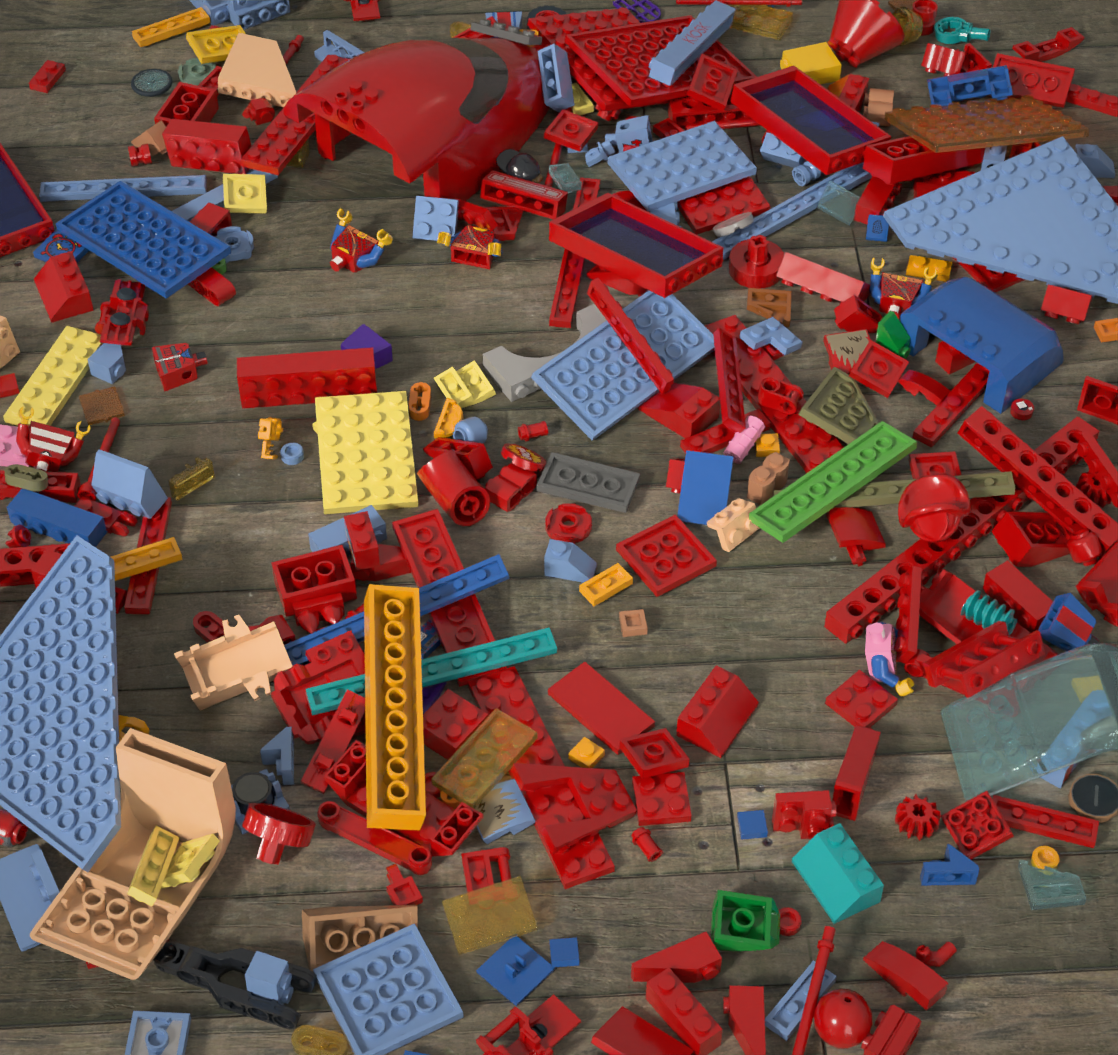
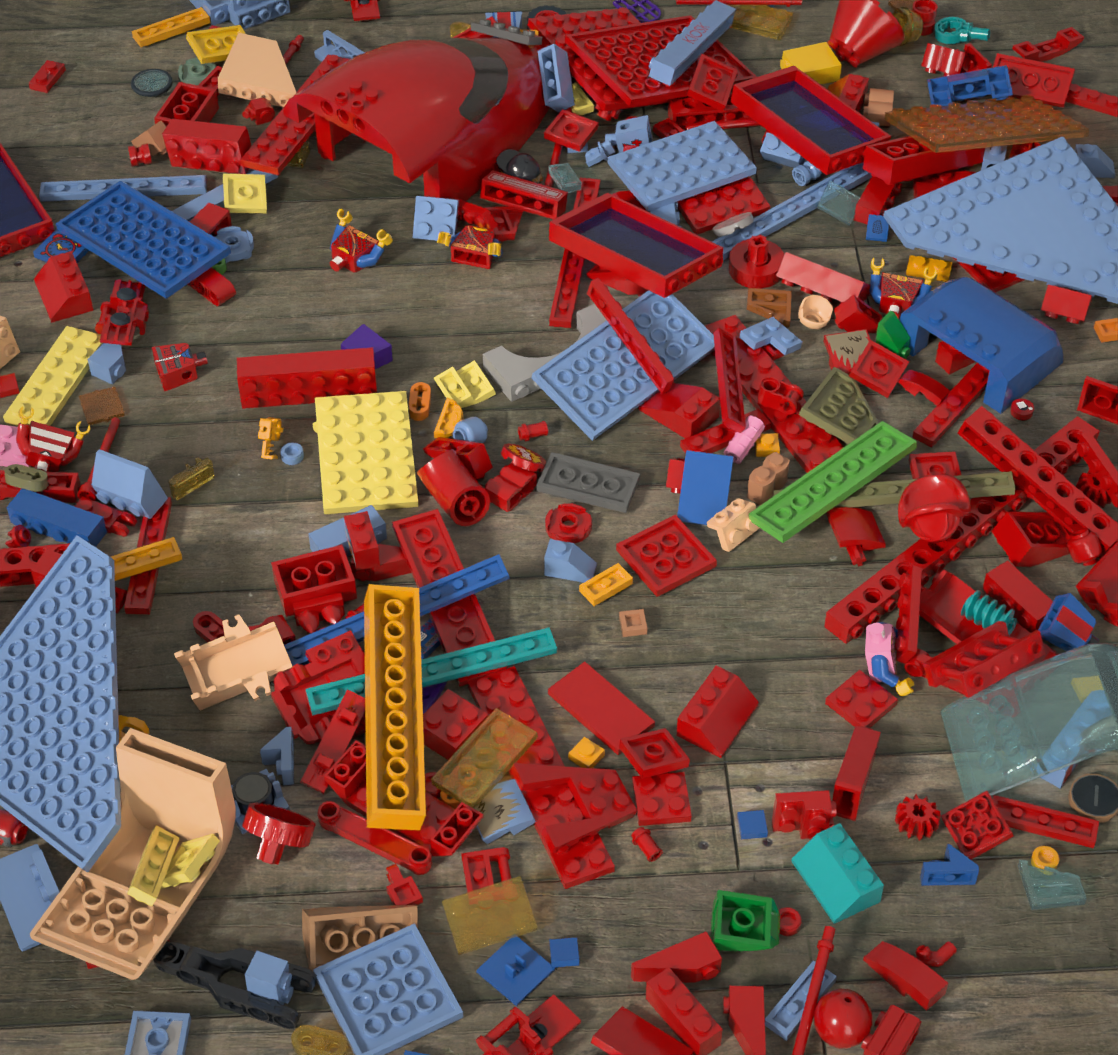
(815, 312): none -> light nougat hair

